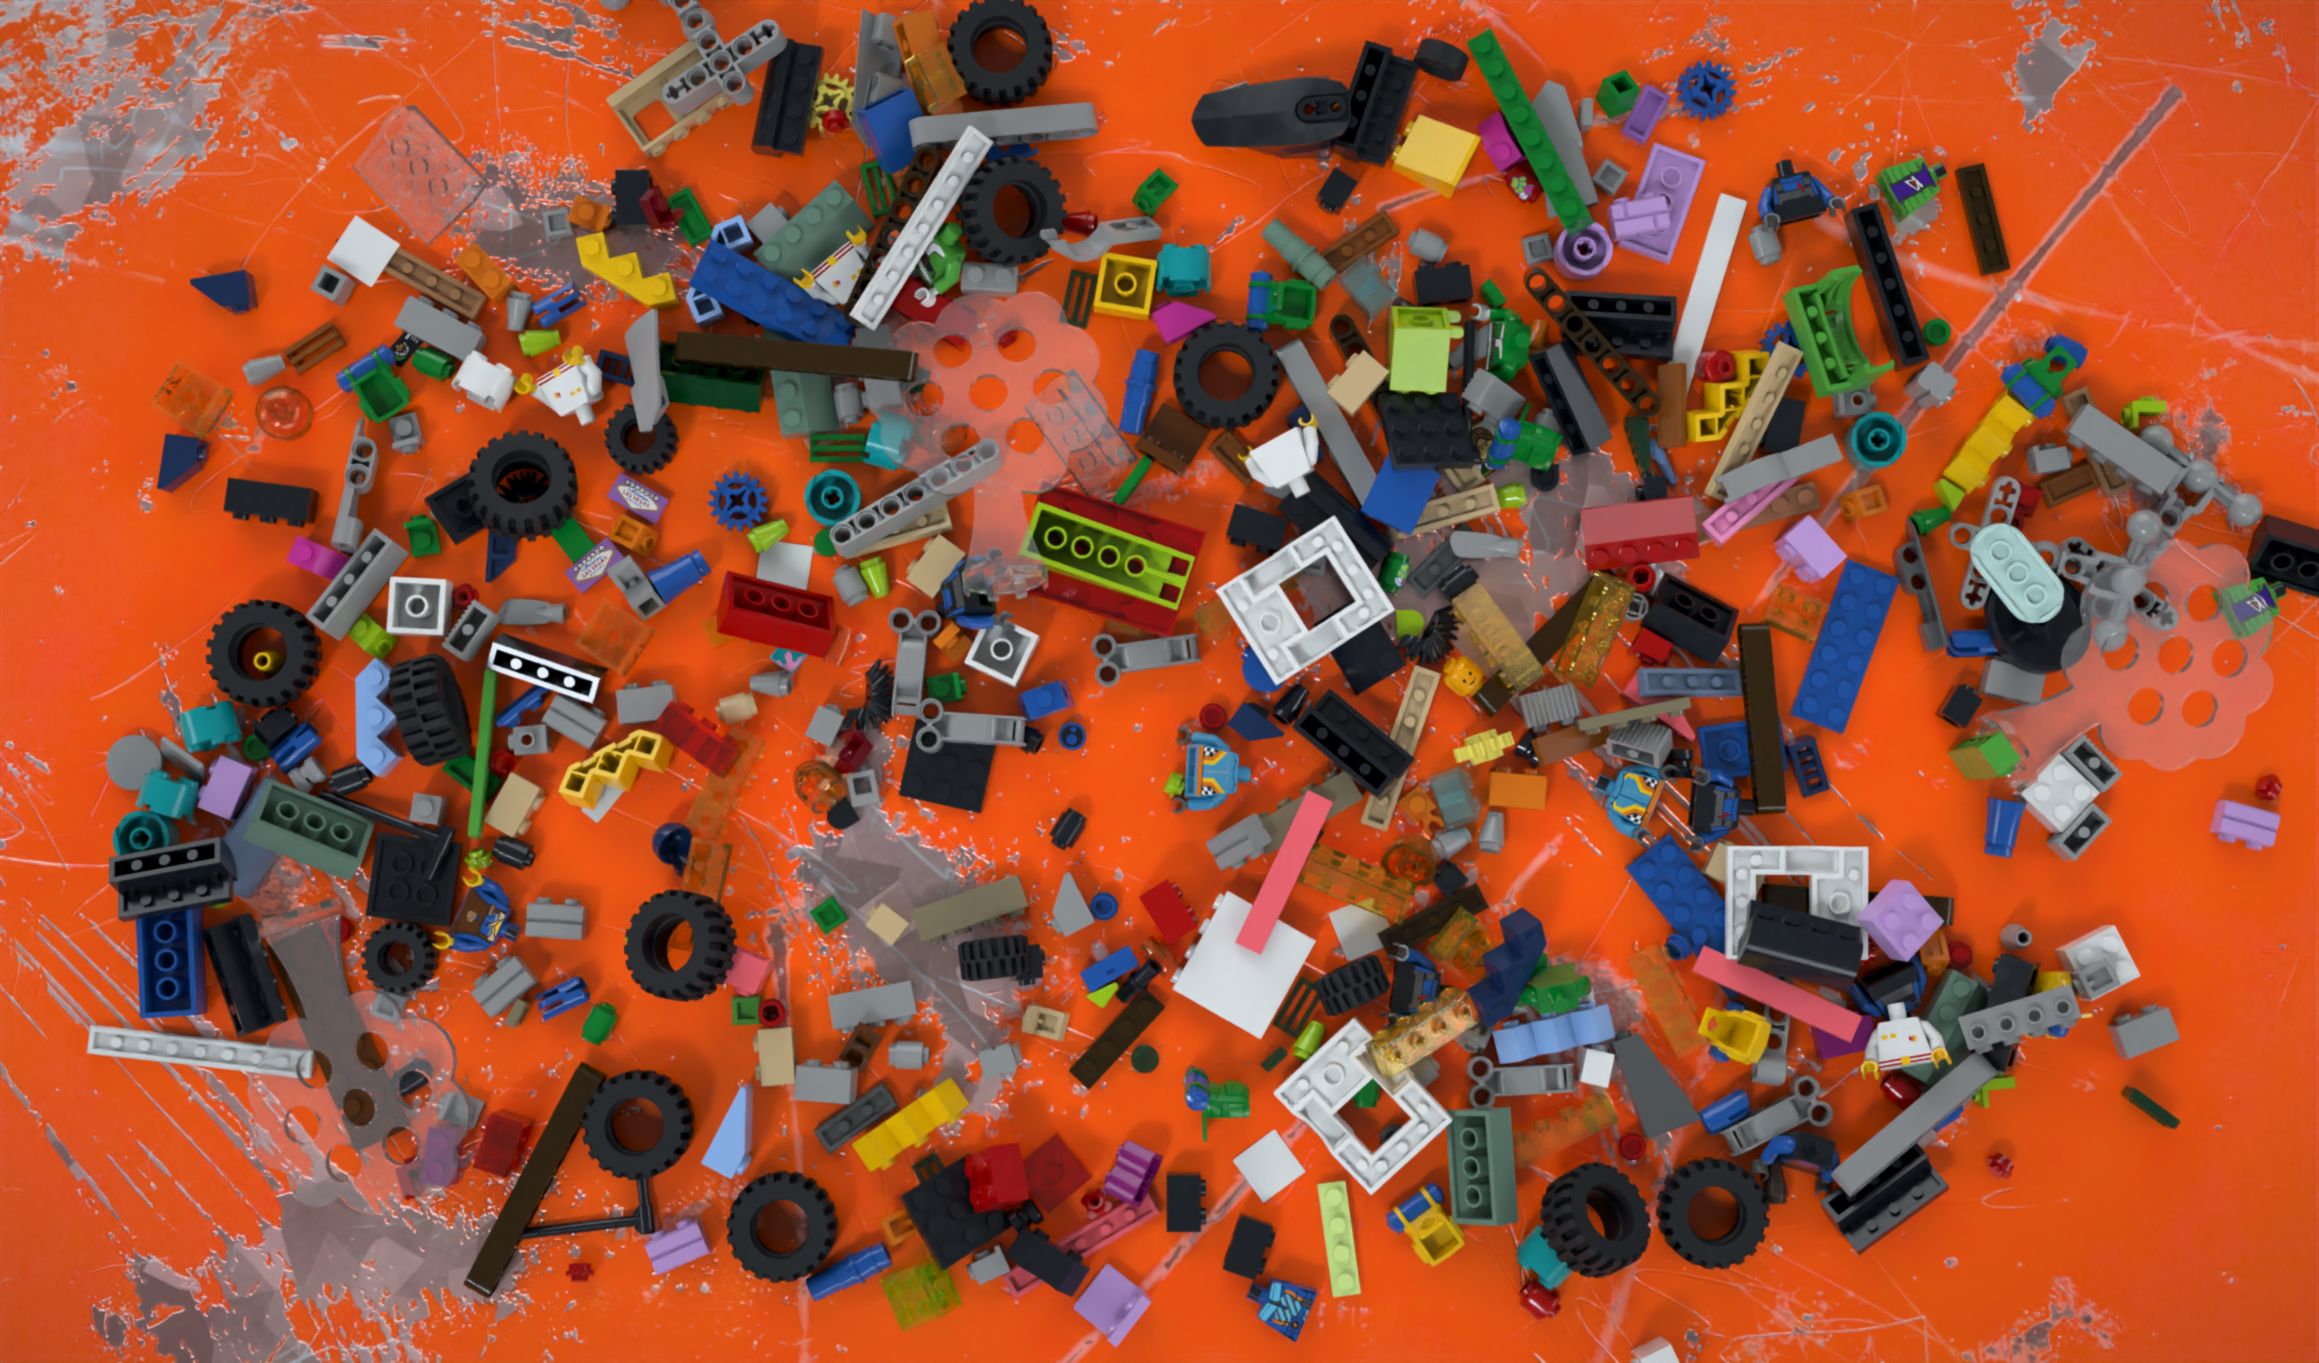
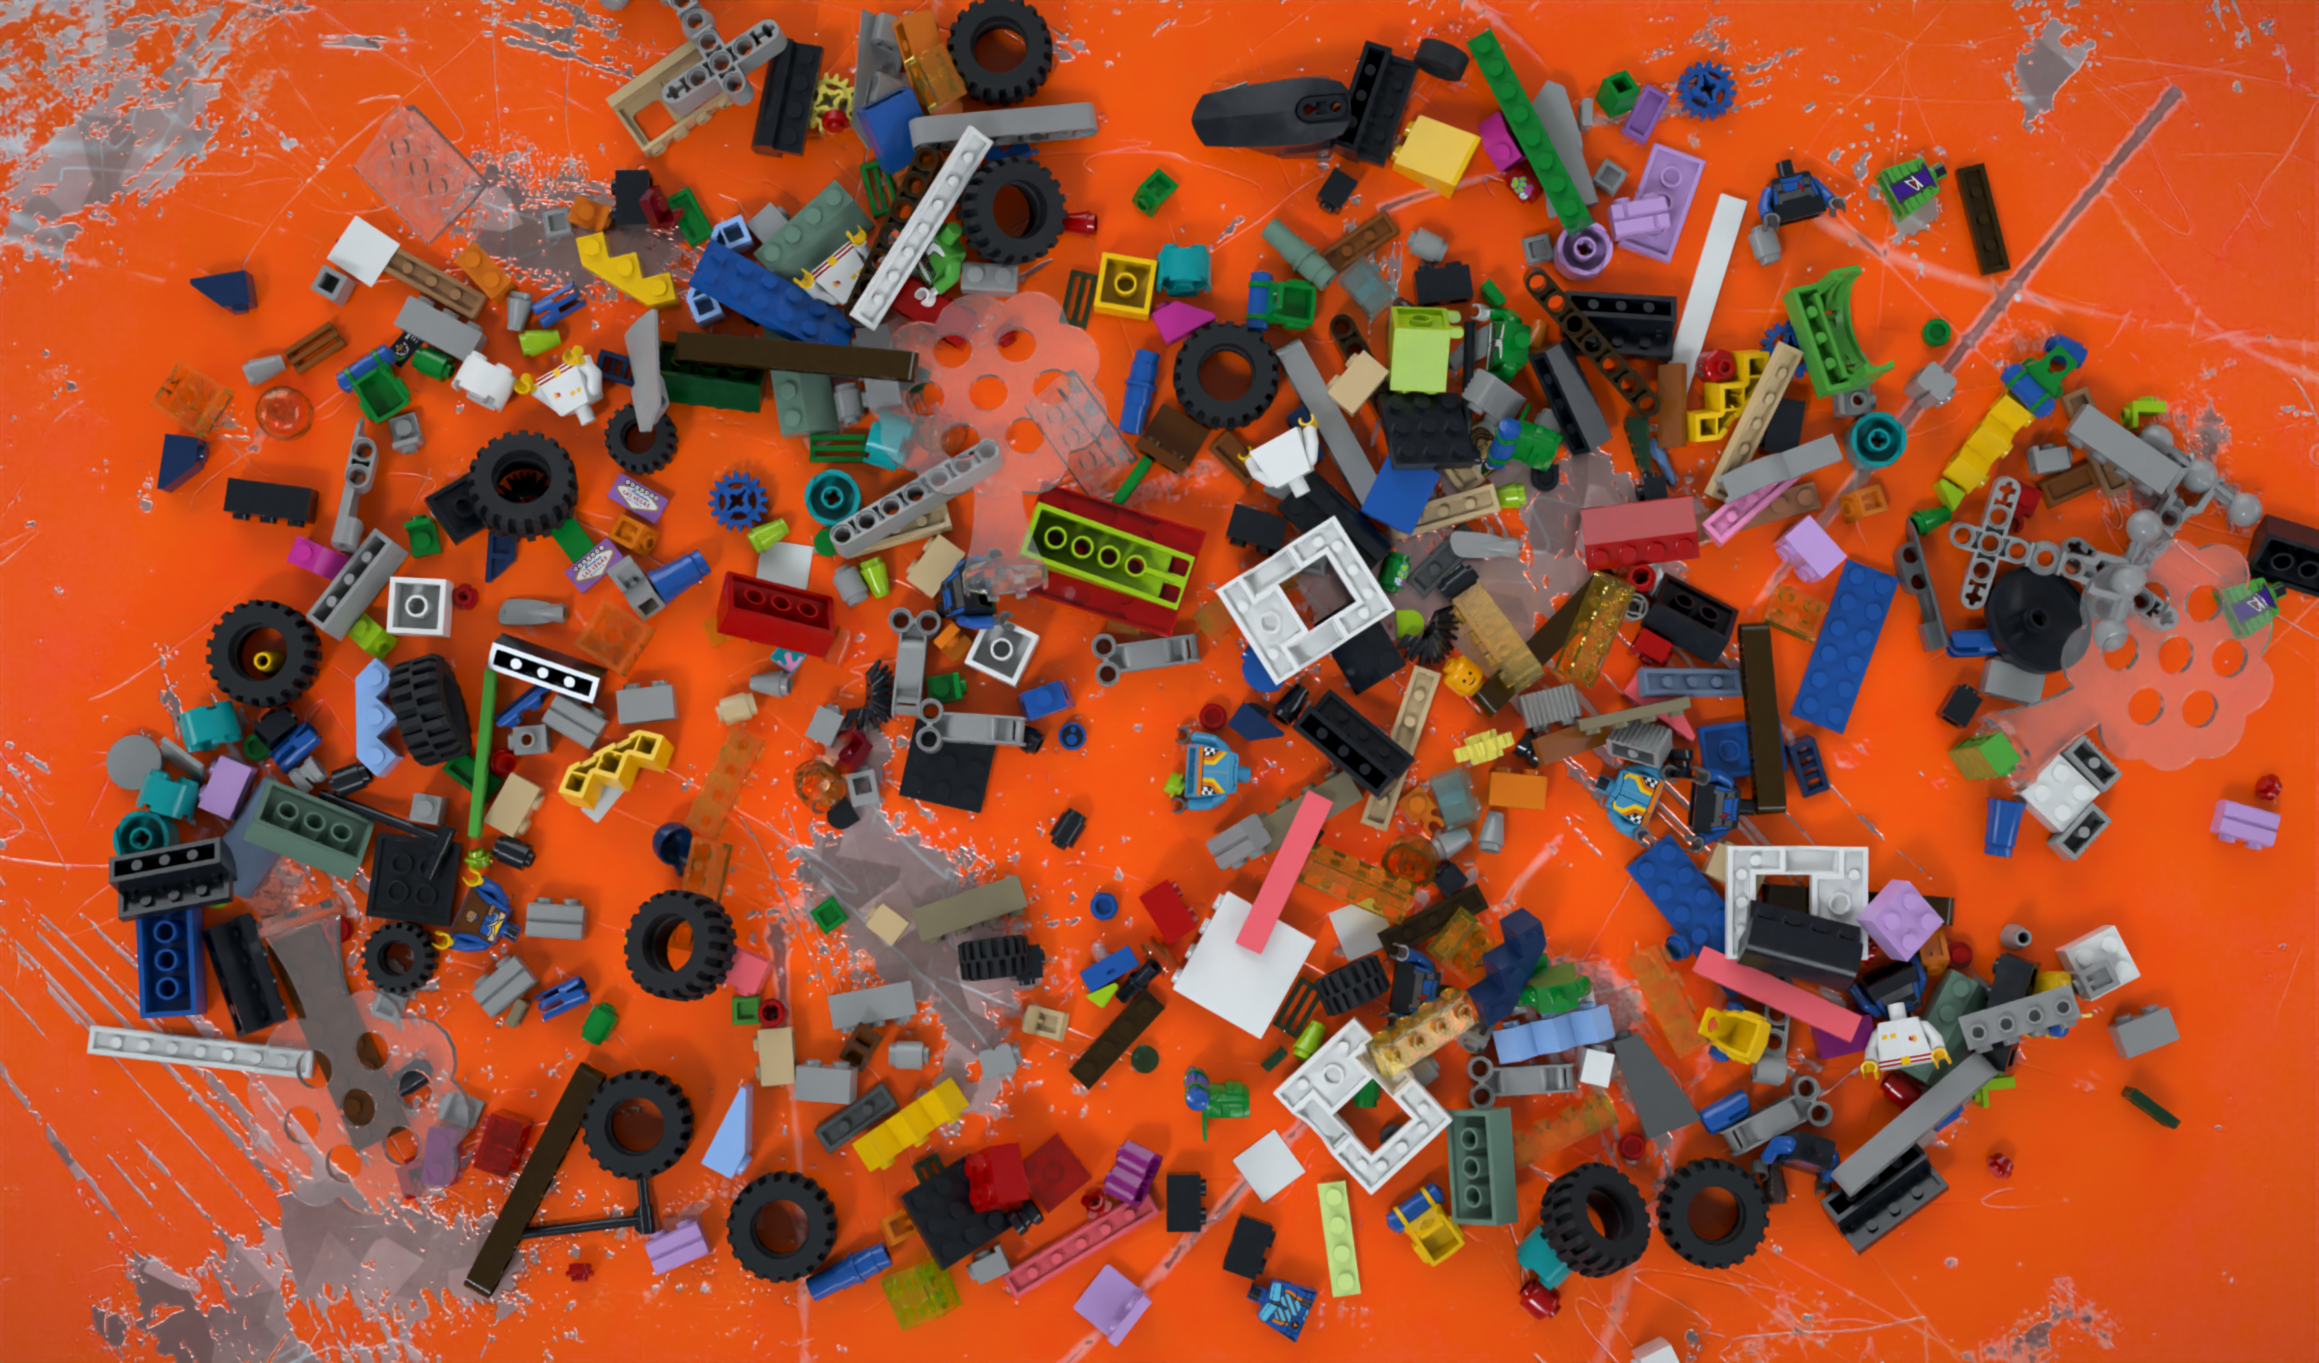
(471, 631): light grey brick -> none
(698, 738): clear red brick -> none
(1048, 1261): black brick -> none
(1070, 908): light grey slope -> none
(1106, 235): light grey piece -> none
(1886, 286): black brick -> none
(2017, 573): light aqua tile -> none

